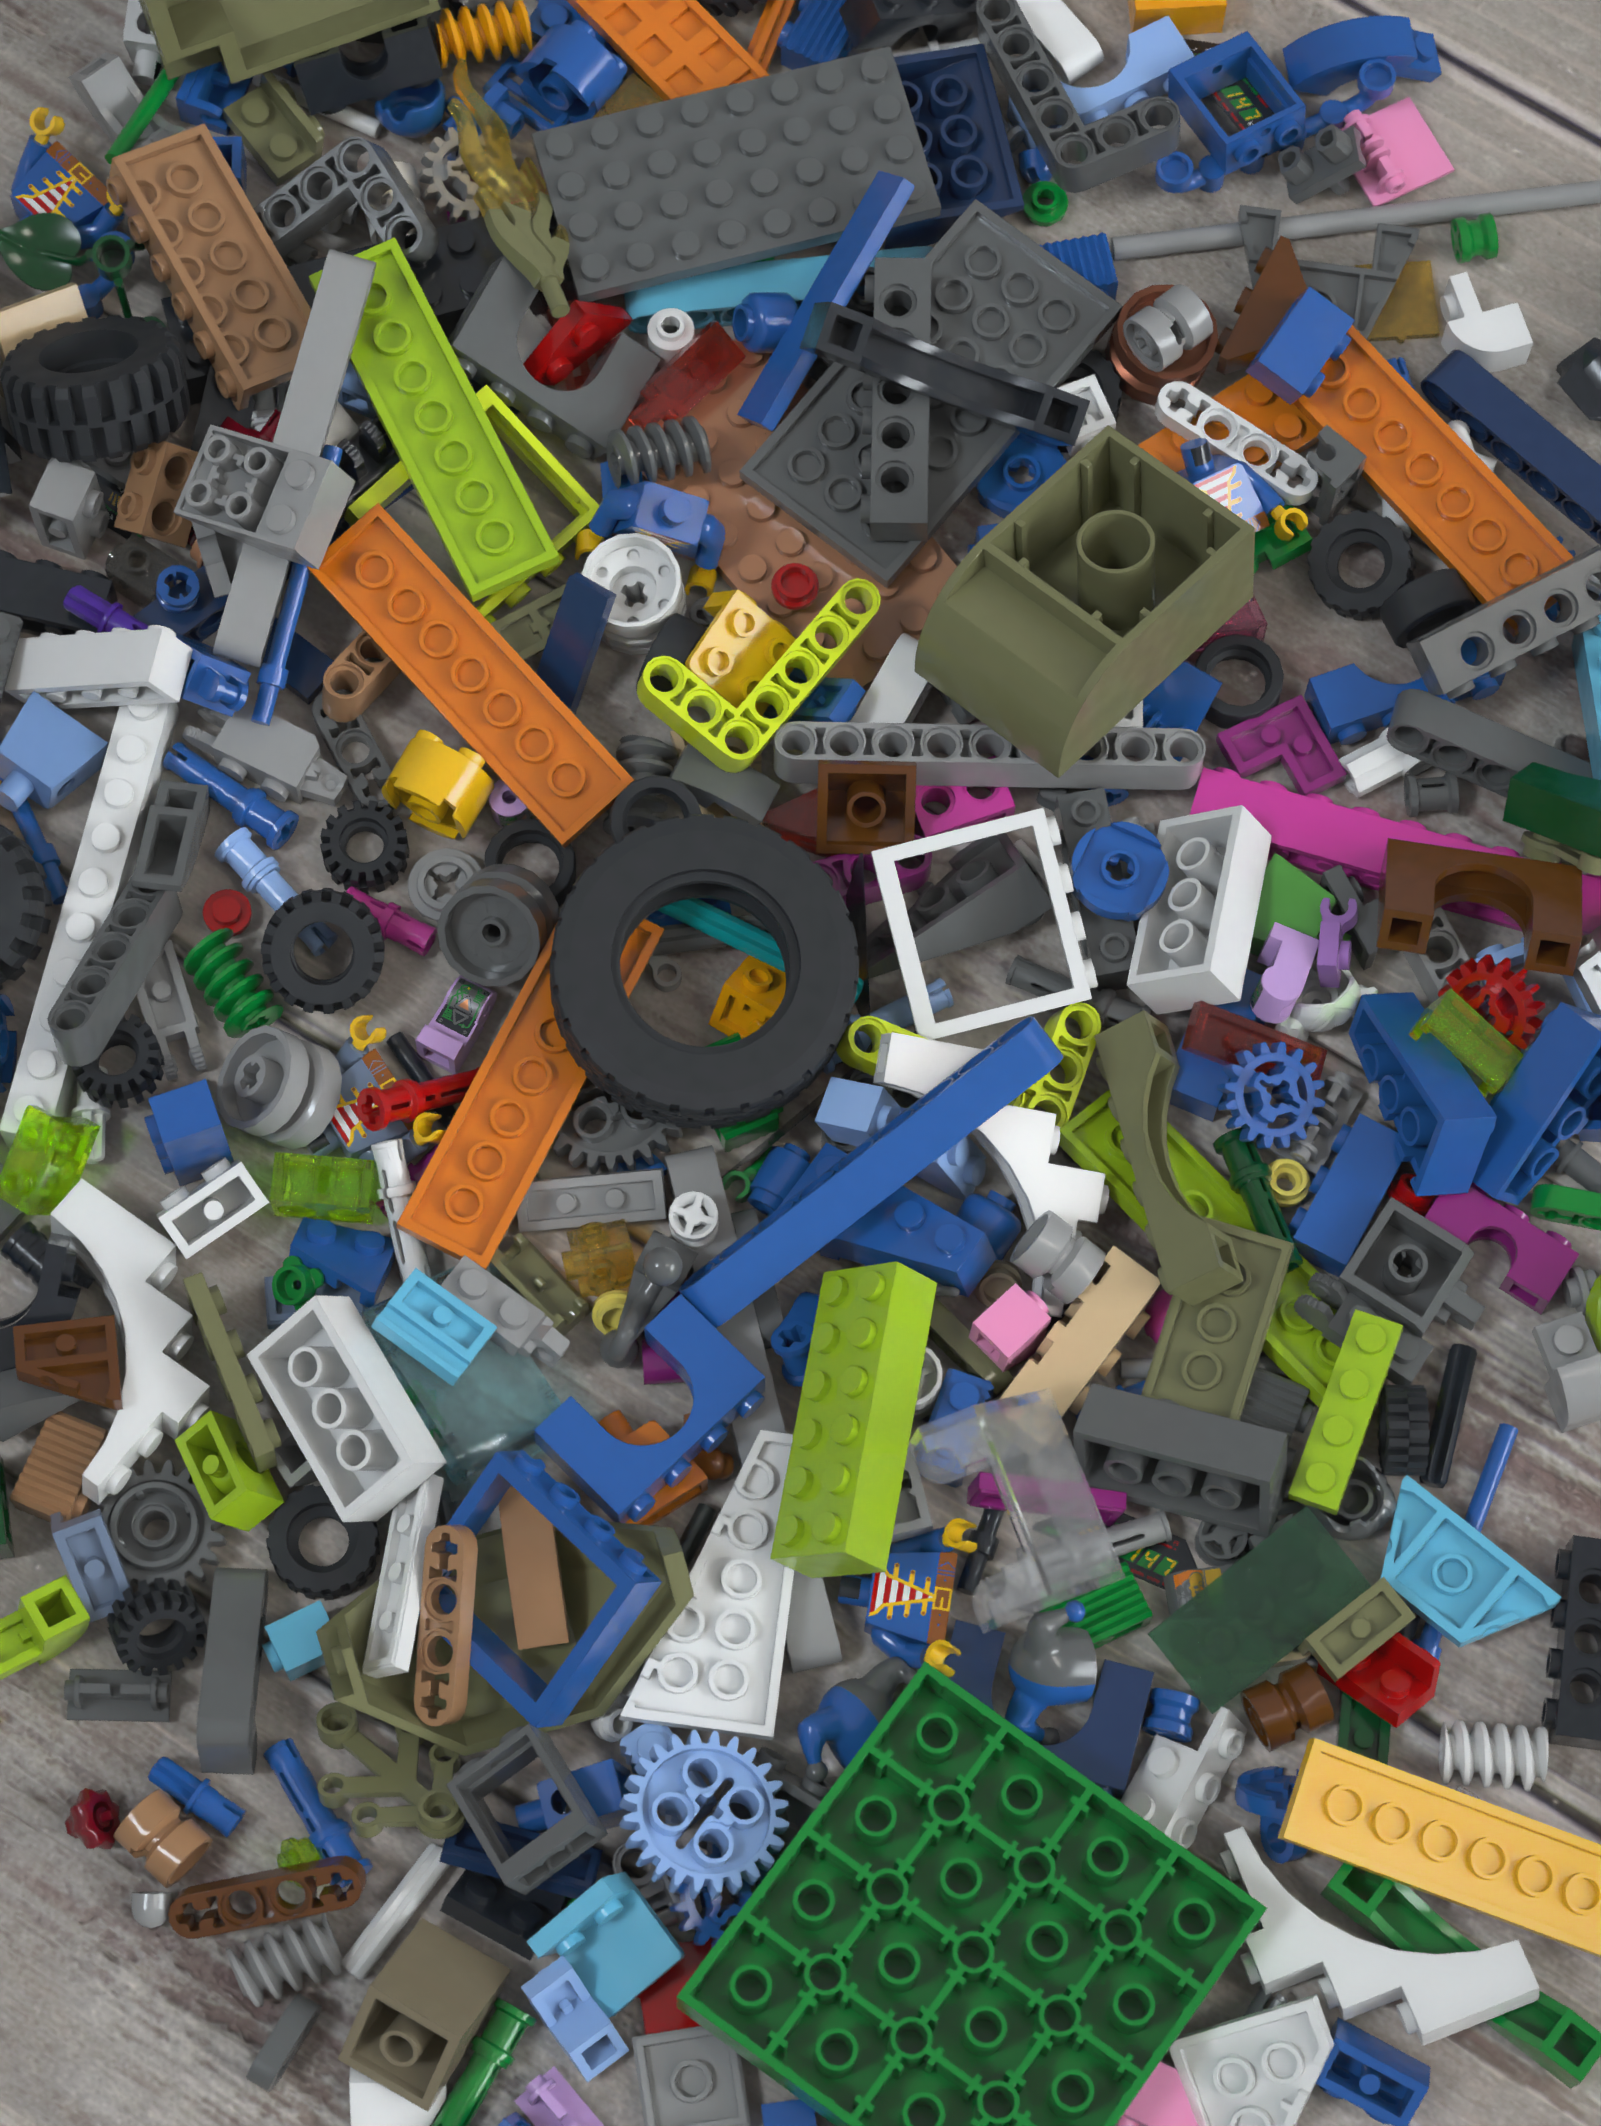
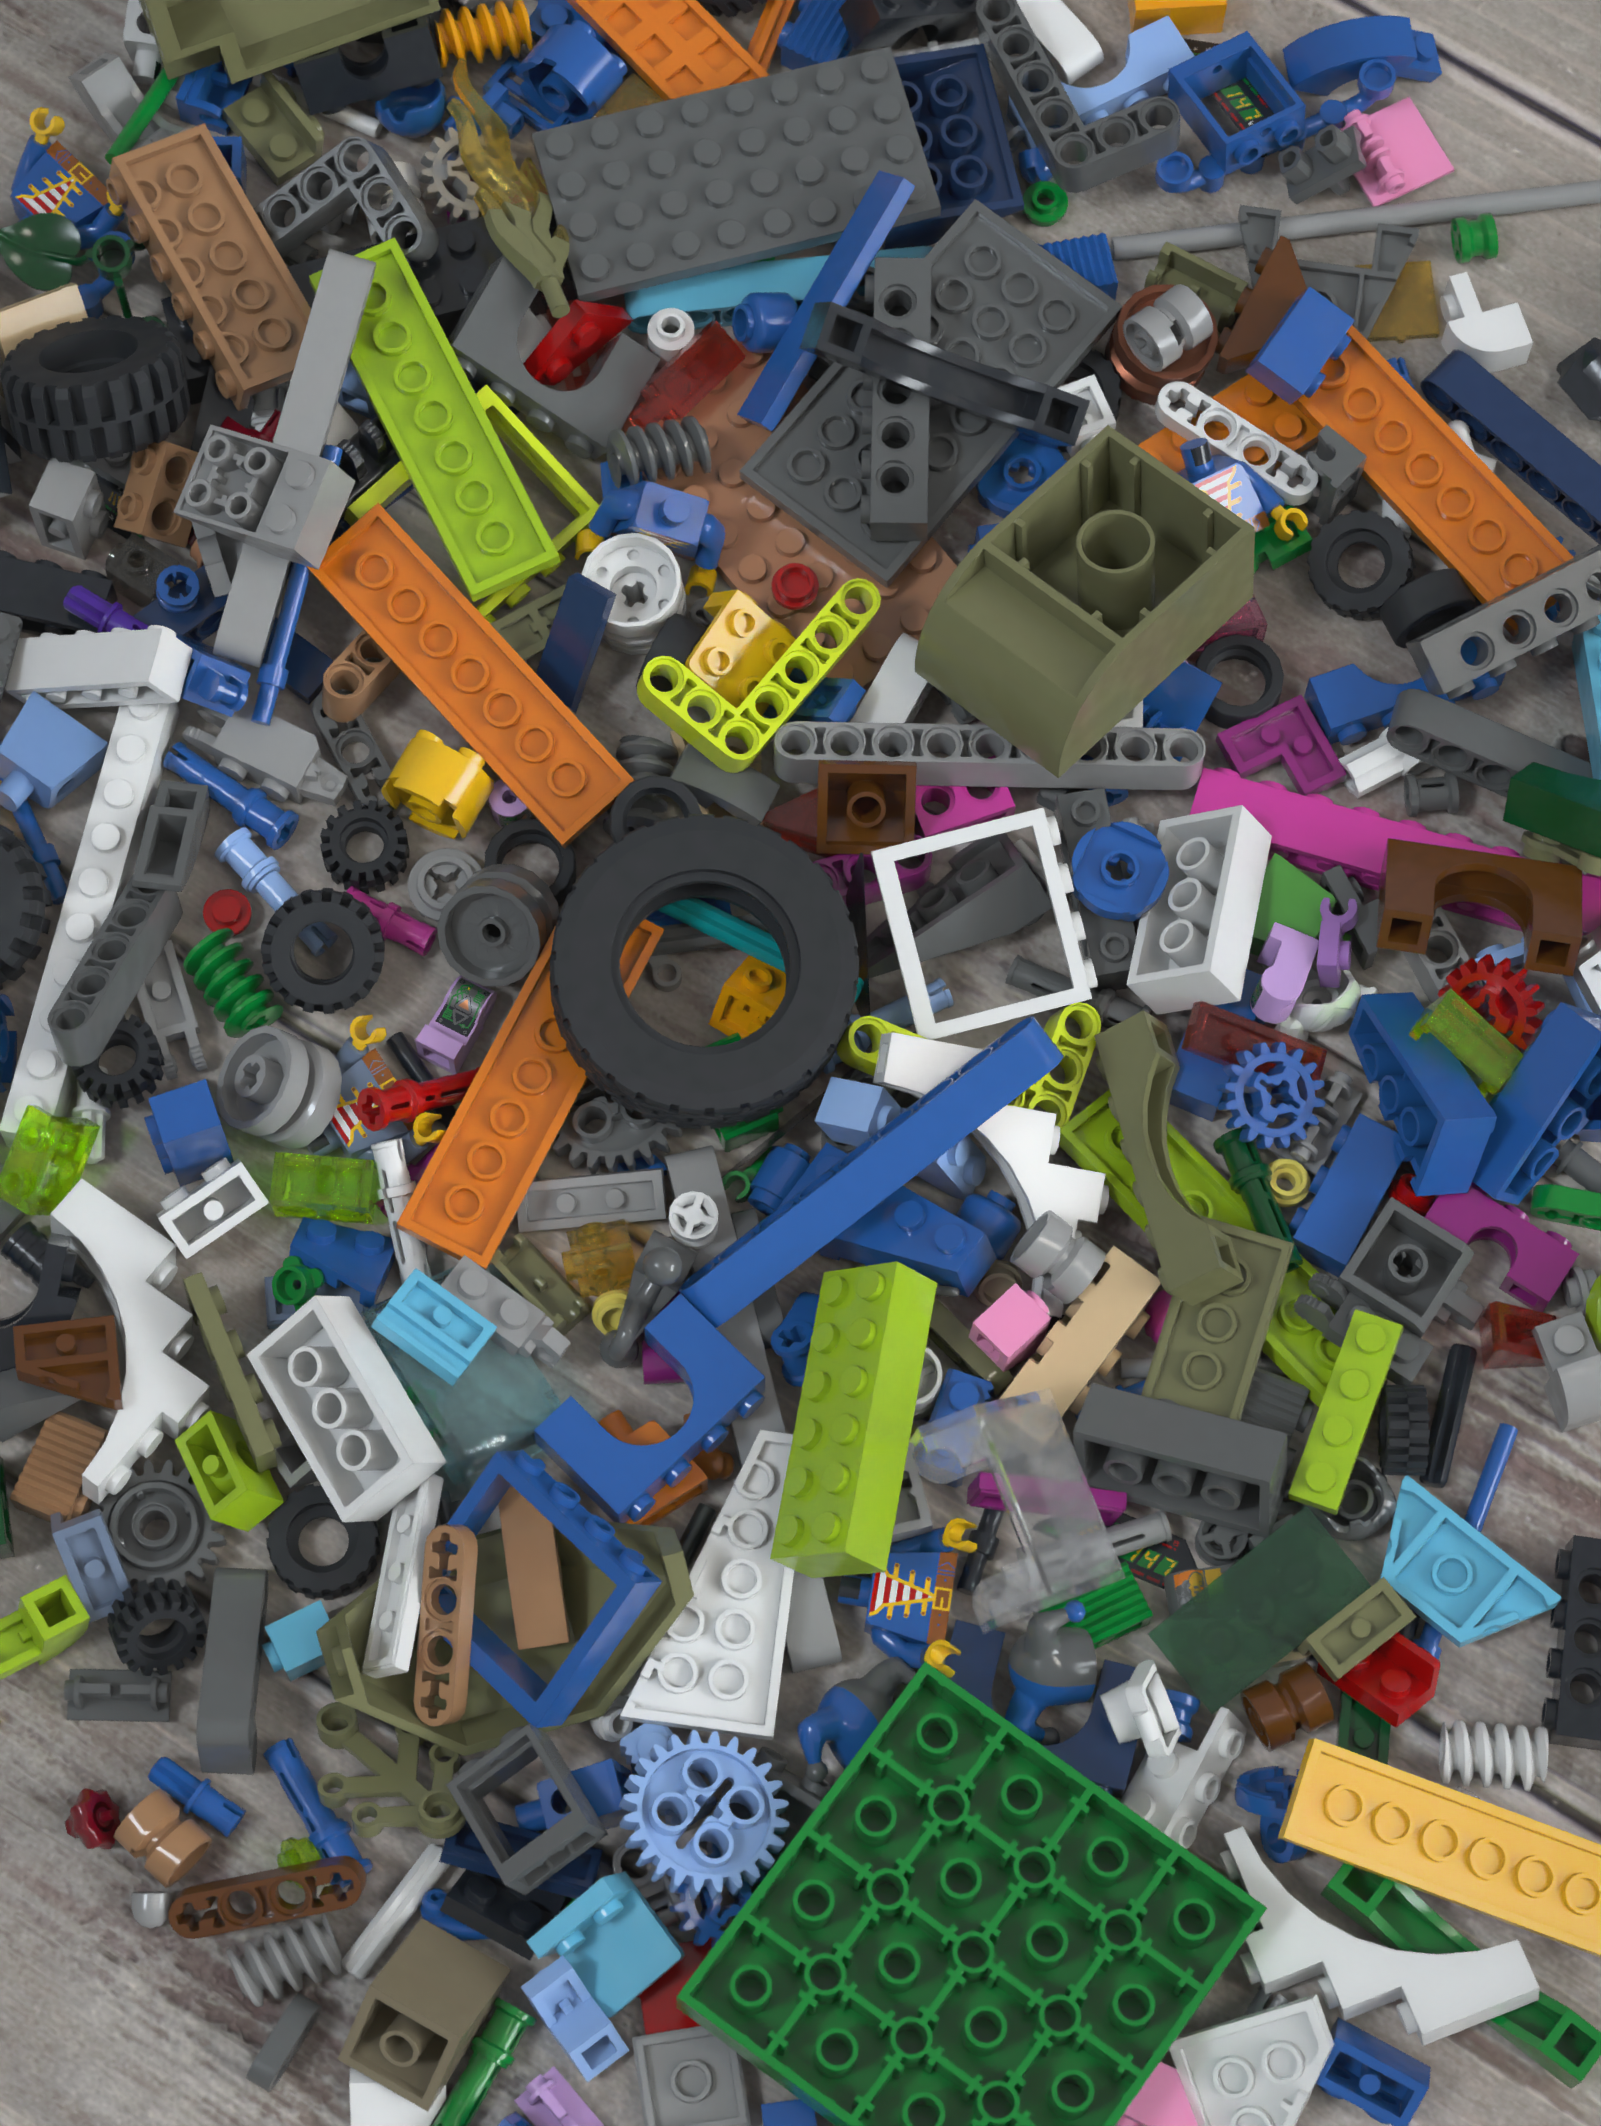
(430, 1911): none -> blue arm
(1143, 1711): none -> white piece
(1211, 284): none -> olive hinge
(1508, 1336): none -> clear red slope

